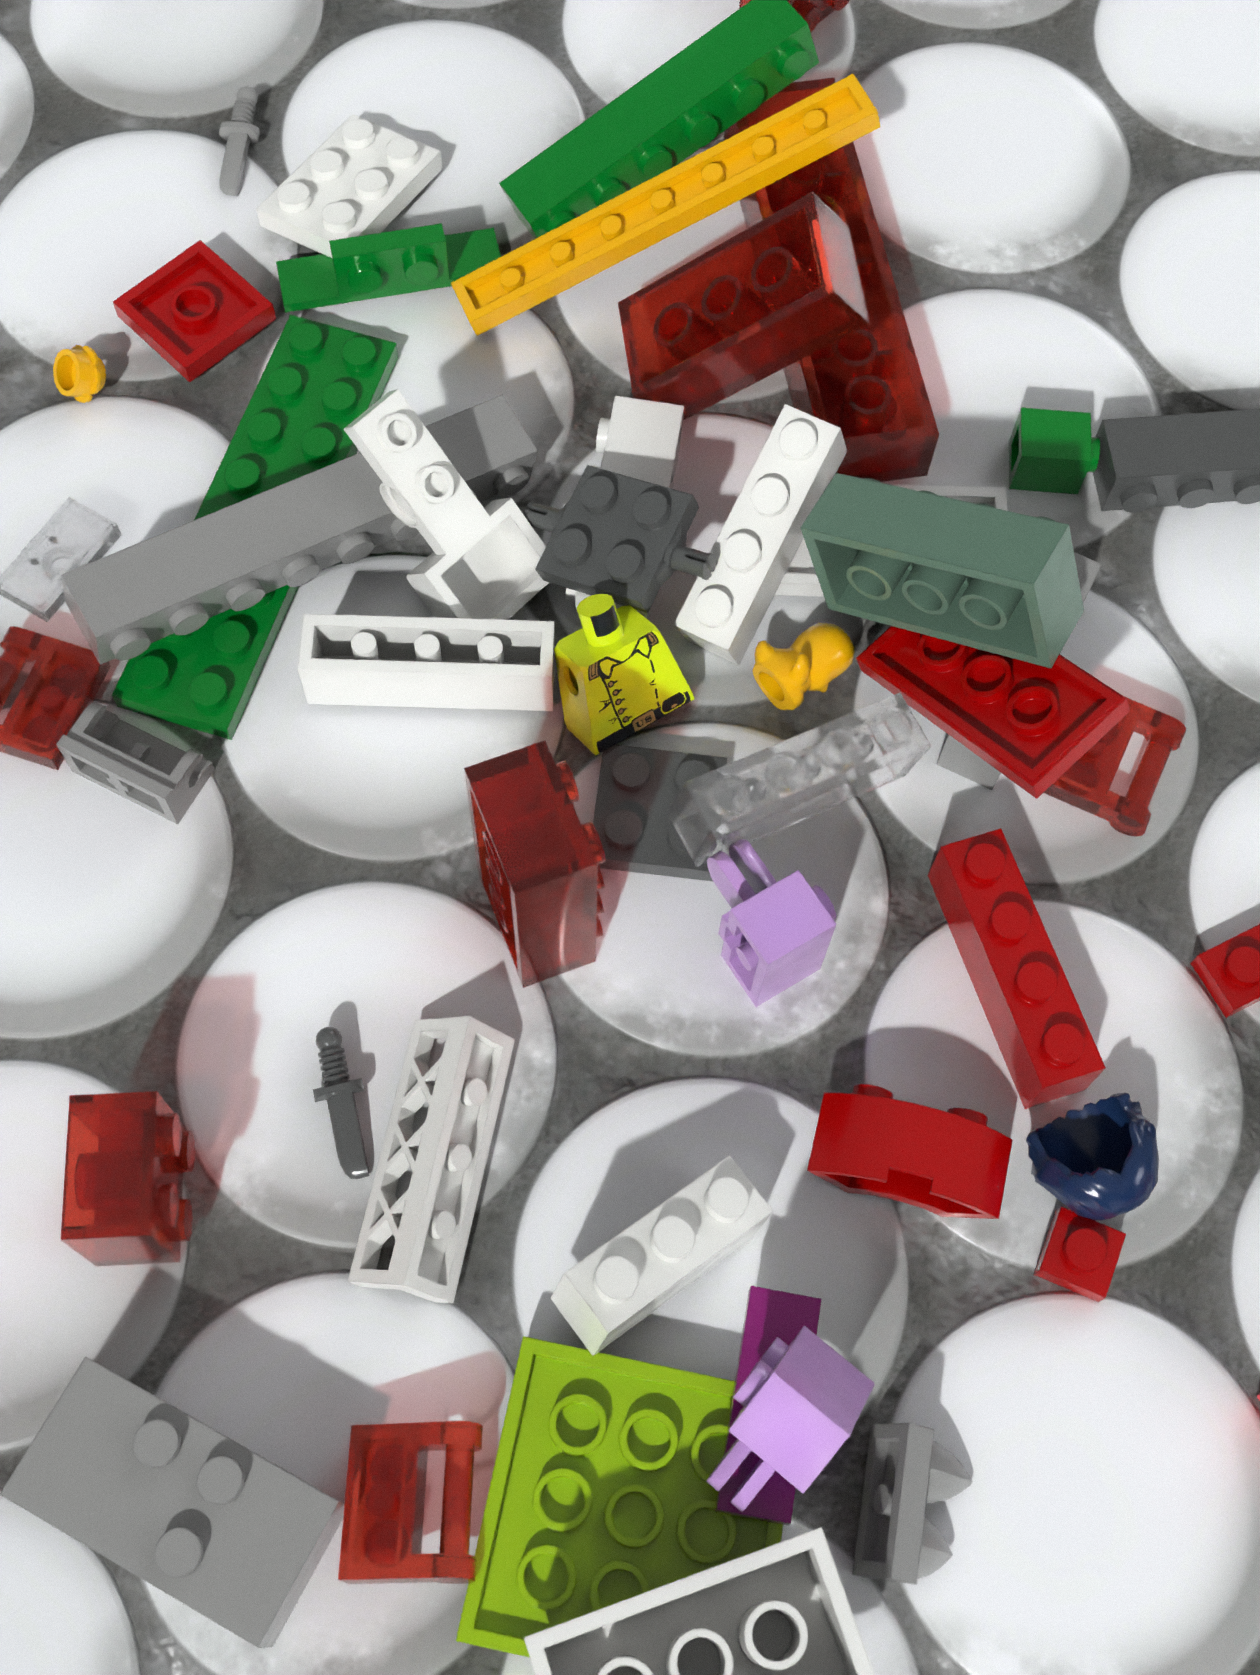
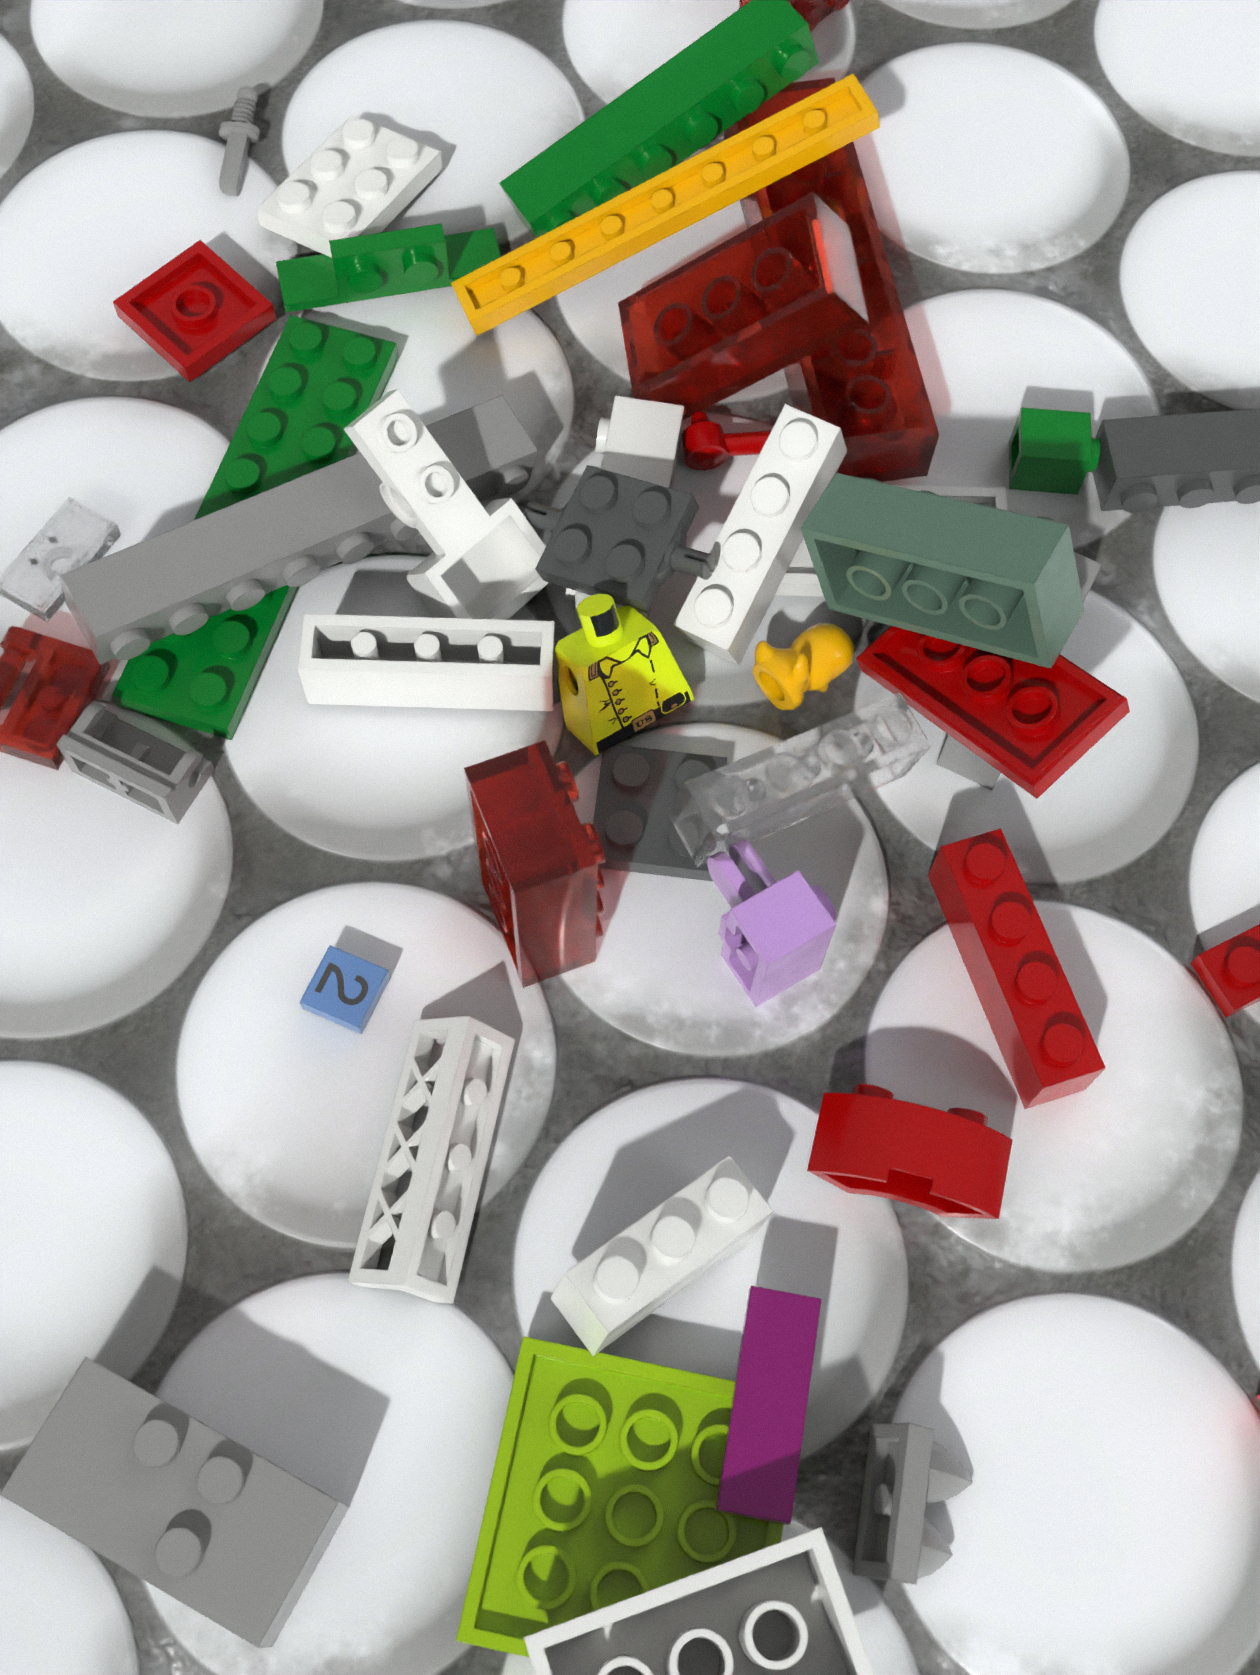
(79, 373): yellow plate -> none
(126, 1179): clear red brick -> none
(341, 1103): dark grey piece -> none
(345, 989): none -> medium blue tile
(388, 1500): clear red plate -> none
(709, 447): none -> red piece
(793, 1416): lavender brick -> none
(1080, 1254): red plate -> none
(1090, 778): clear red plate -> none
(1097, 1158): dark blue hair -> none

